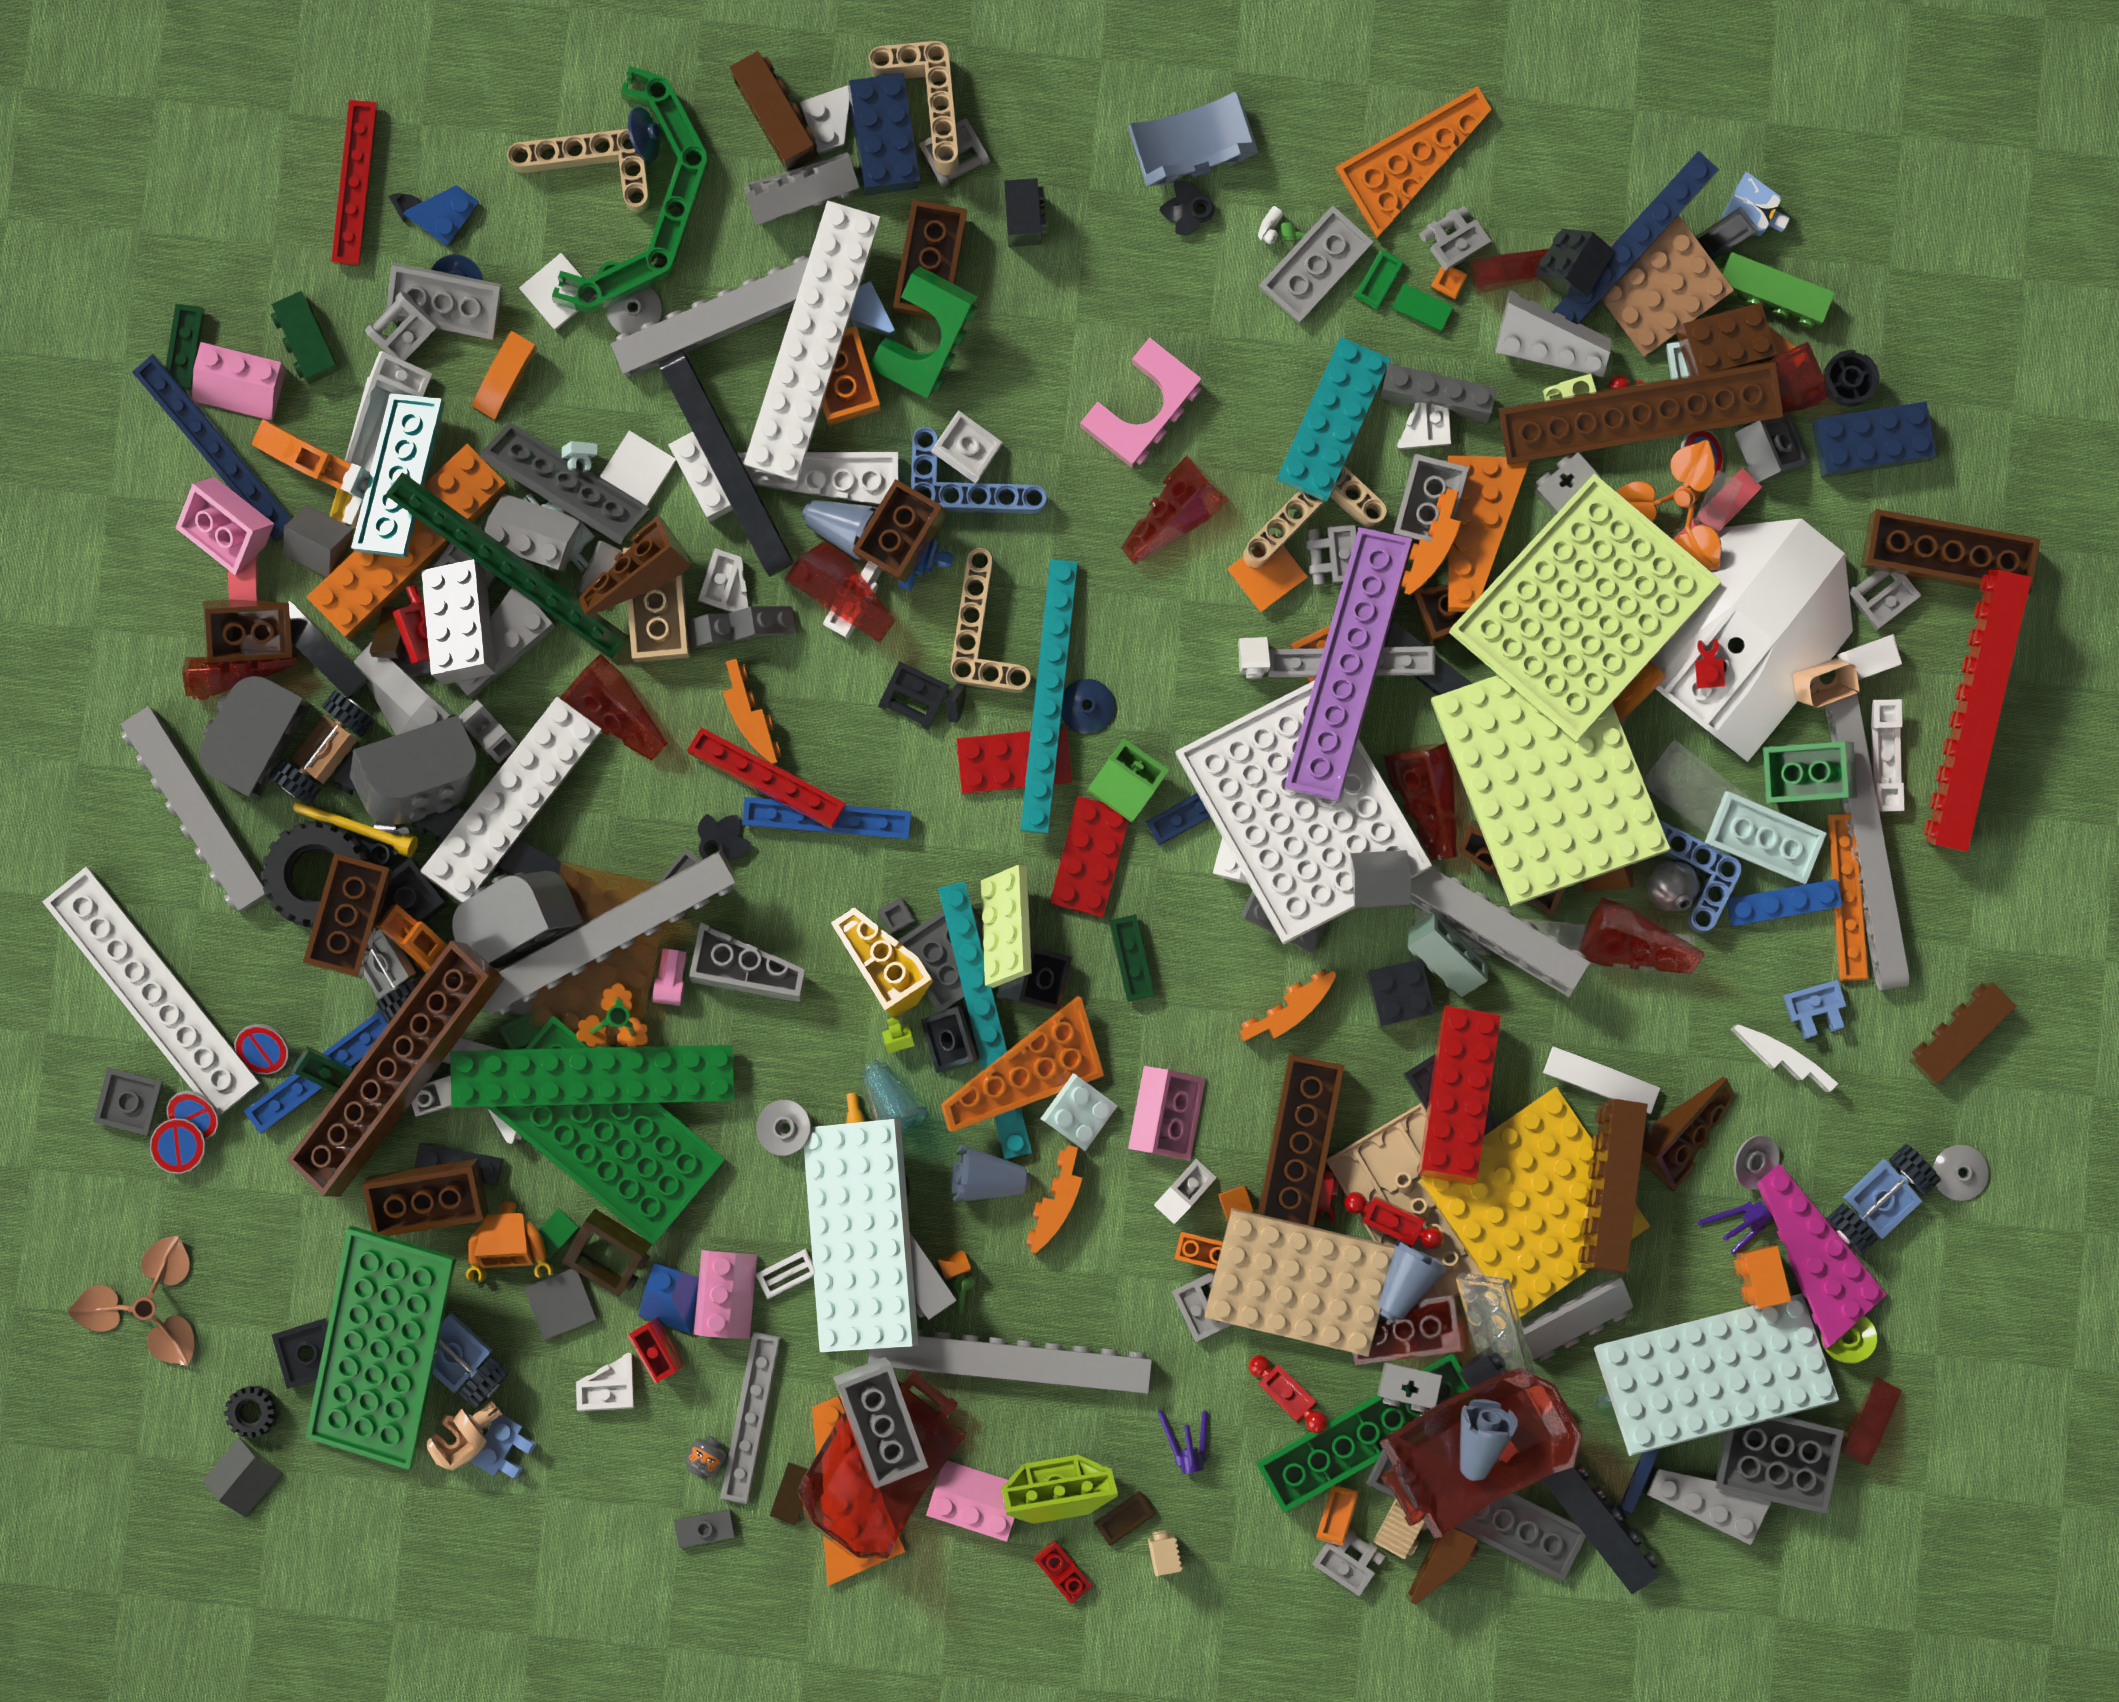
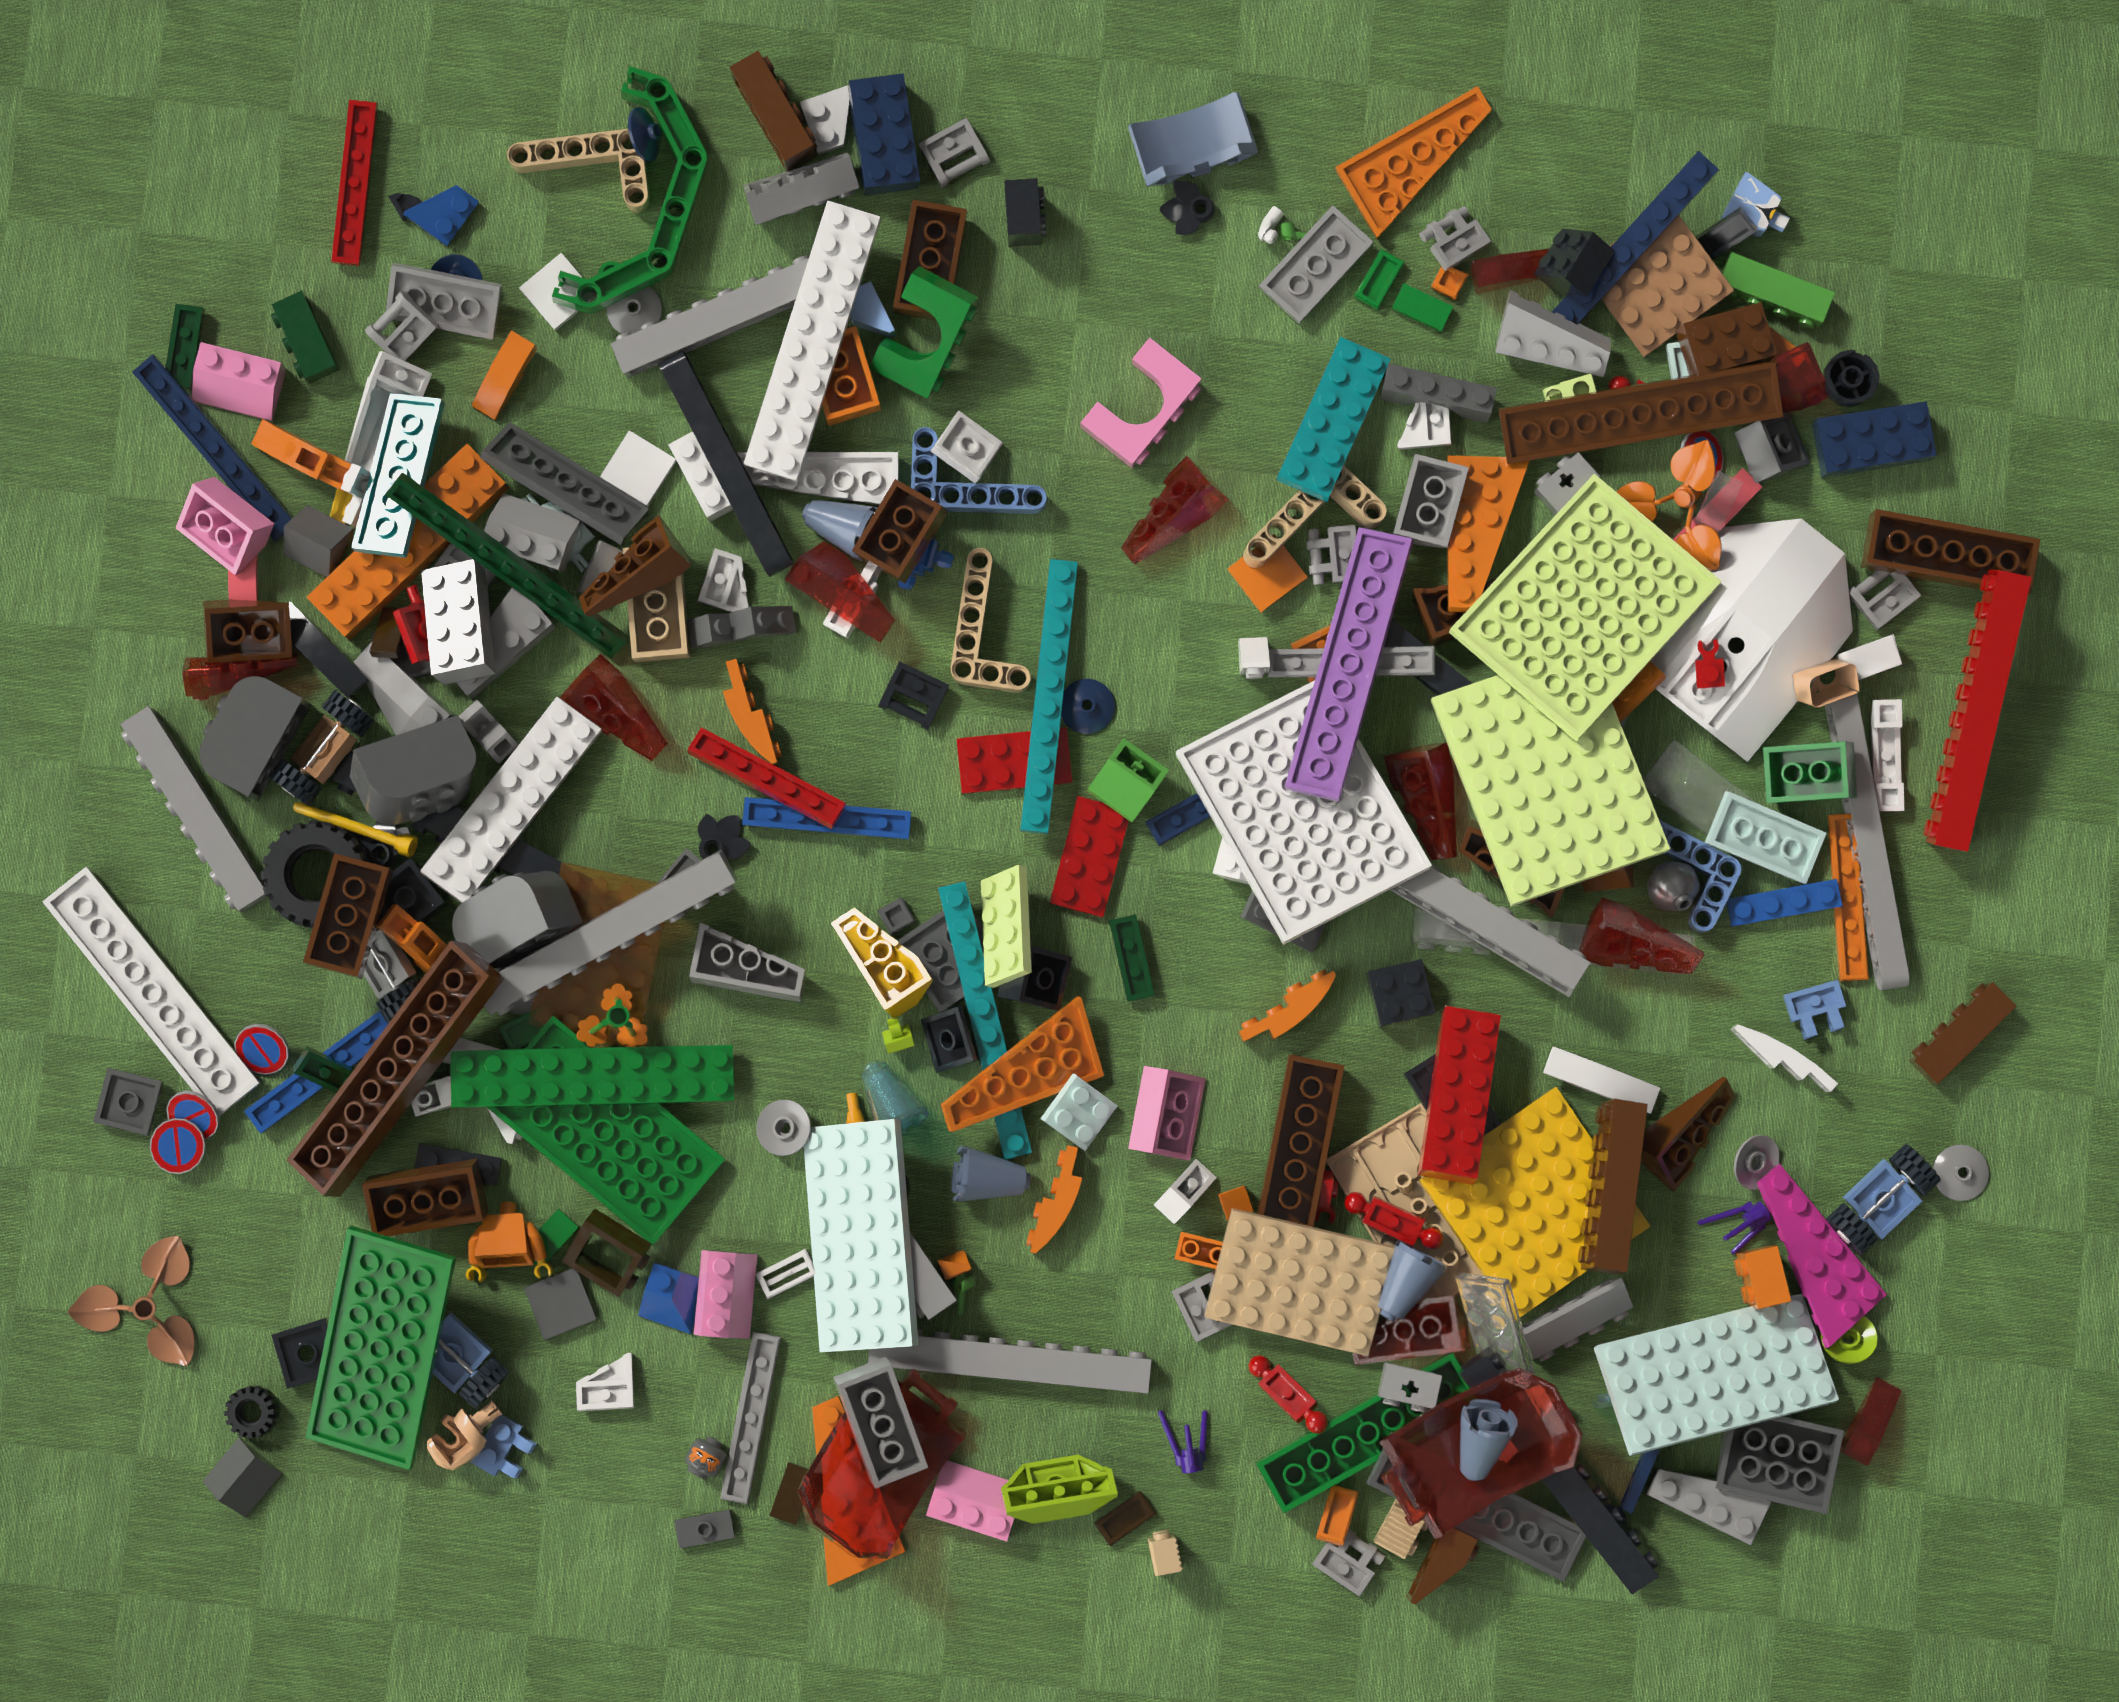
(579, 451): light aqua tile -> none
(656, 1350): red brick -> none
(670, 983): bright pink piece -> none
(937, 95): tan beam -> none
(955, 702): black tile -> none
(1062, 1571): red slope -> none
(1381, 879): dark grey slope -> none
(1430, 555): orange slope -> none
(1447, 955): sand green brick -> none

